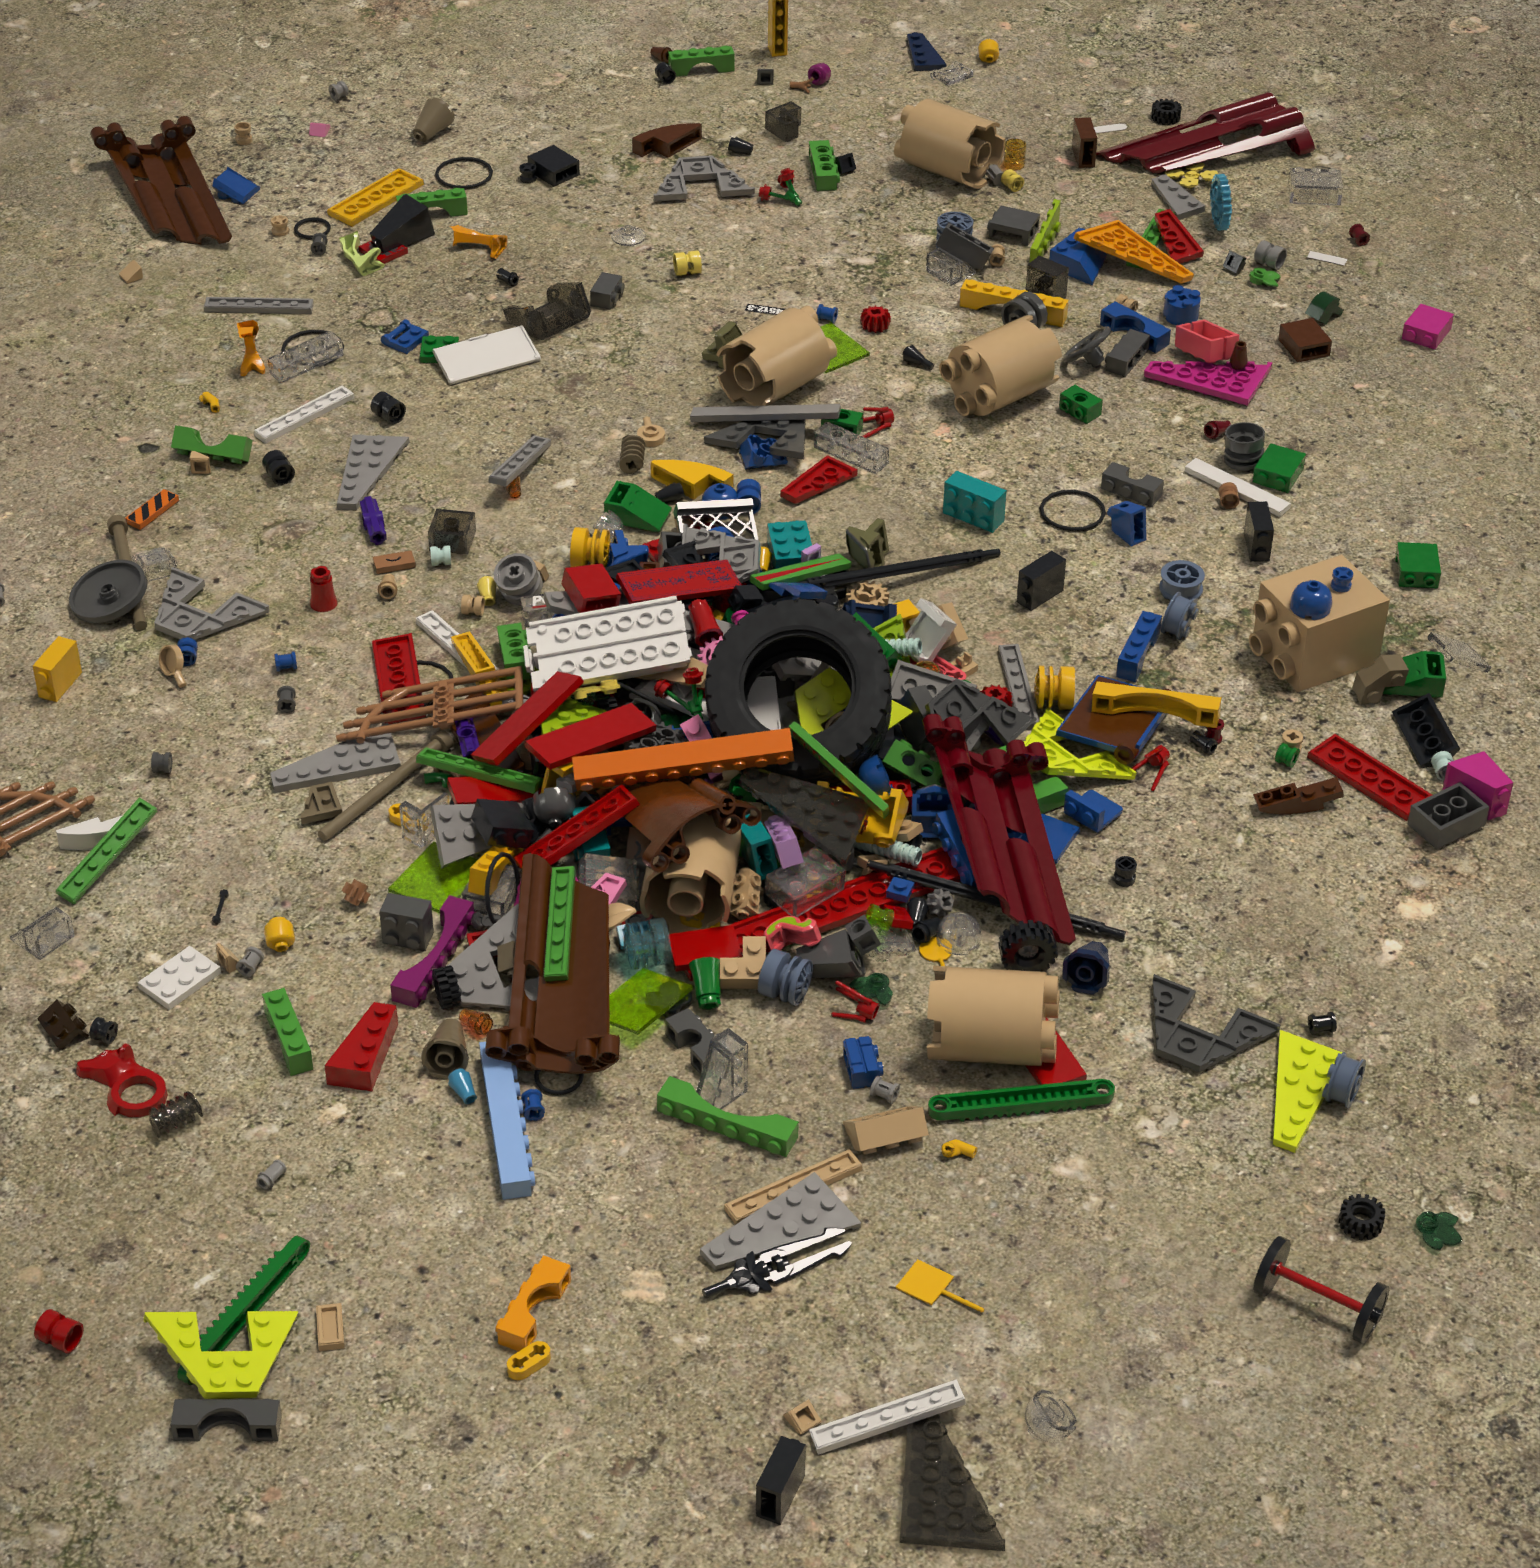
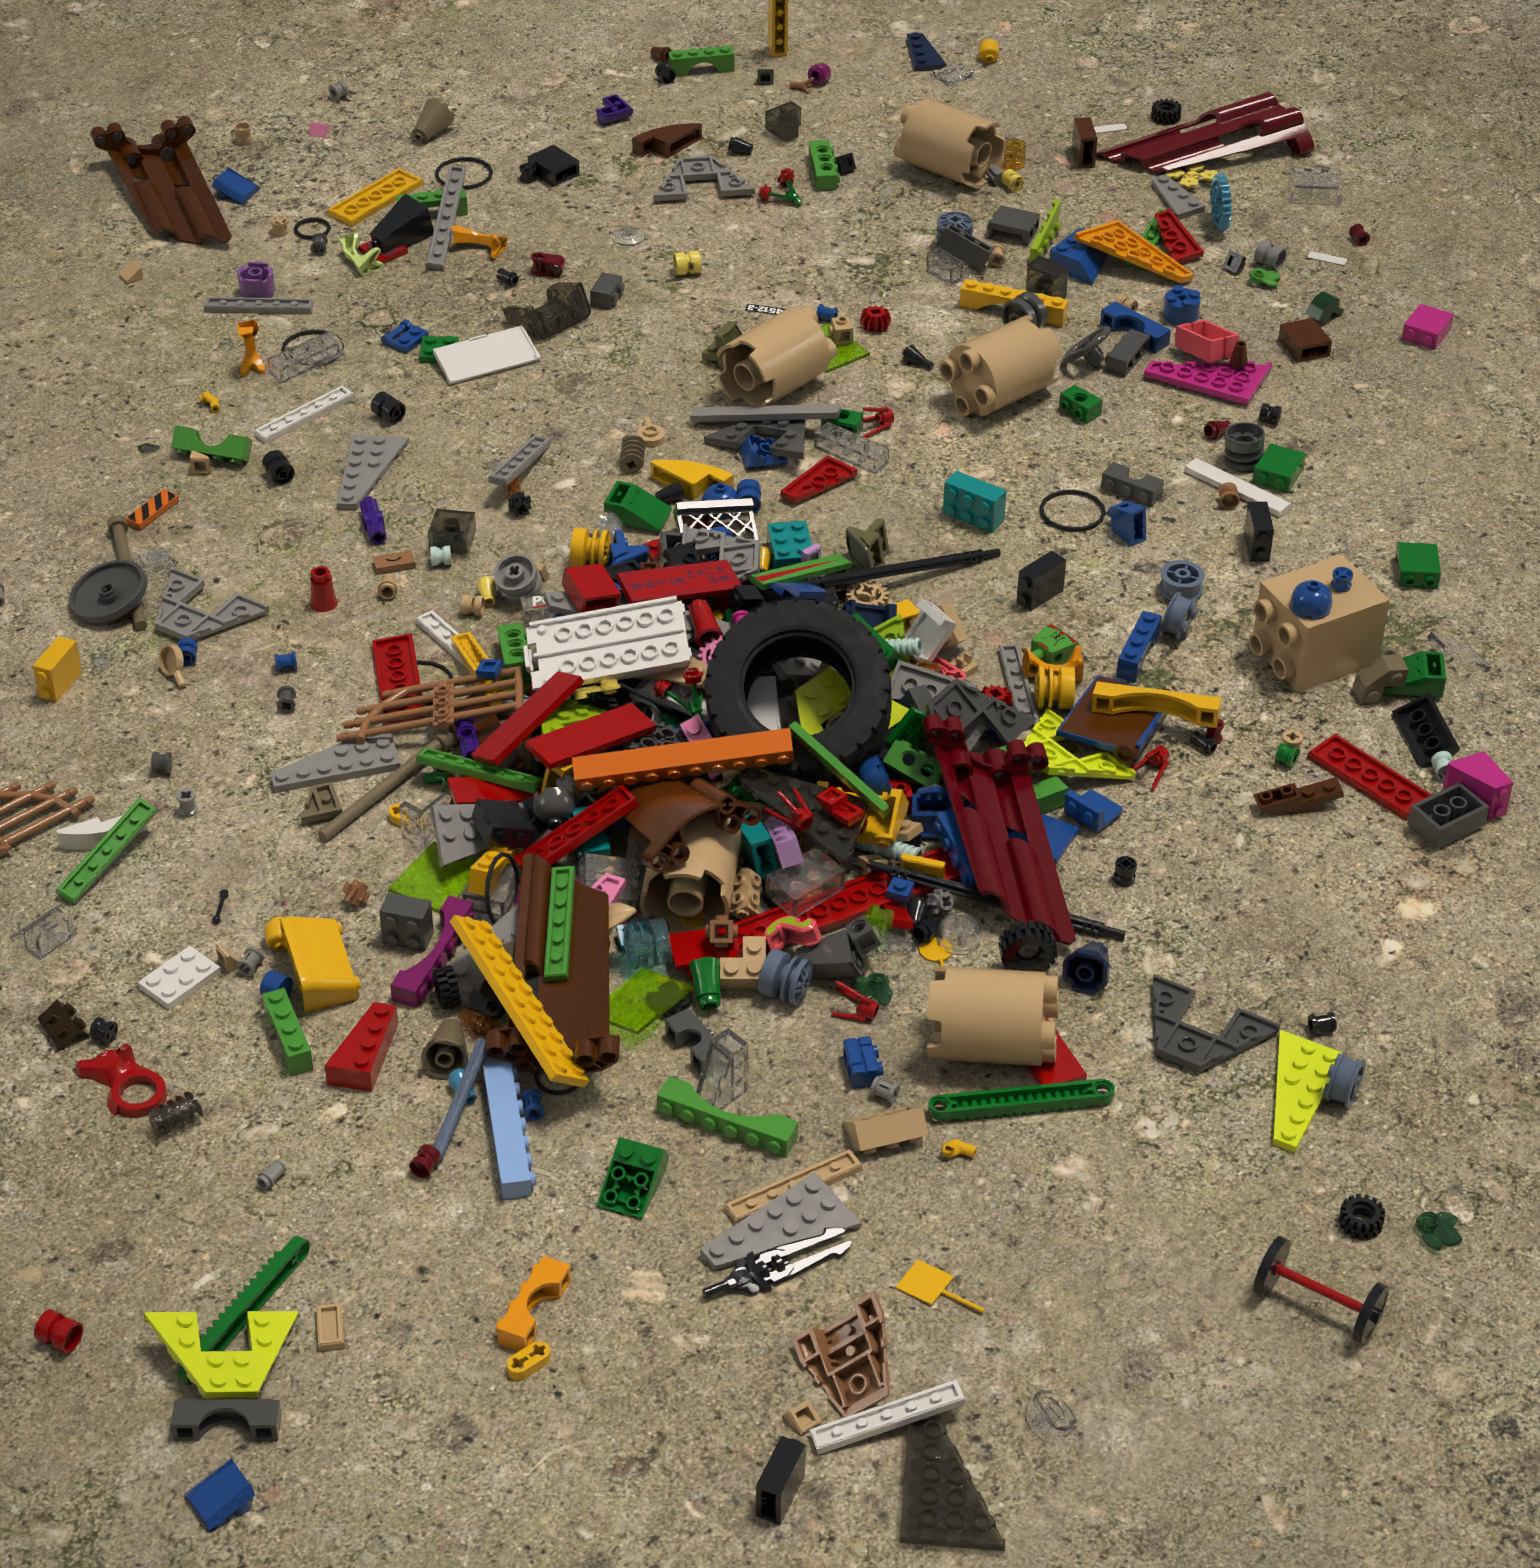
(187, 804): none -> light grey bush
(220, 1495): none -> blue slope
(256, 280): none -> medium lavender brick
(275, 980): none -> blue piece
(319, 961): none -> yellow windscreen
(426, 1159): none -> dark red wheel
(446, 217): none -> light grey tile
(460, 1097): none -> sand blue axle
(486, 1000): none -> black plate
(489, 668): none -> blue plate
(519, 503): none -> black gear
(519, 1001): none -> yellow plate
(546, 264): none -> dark red piece
(613, 110): none -> dark purple brick
(632, 1178): none -> green slope
(721, 921): none -> medium nougat brick
(800, 817): none -> red plant
(837, 805): none -> red slope
(841, 330): none -> tan brick
(849, 1357): none -> medium nougat wedge
(909, 728): none -> green wing
(923, 865): none -> yellow tile
(1031, 662): none -> light orange animal
(1053, 645): none -> bright green torso
(1270, 413): none -> black wheel

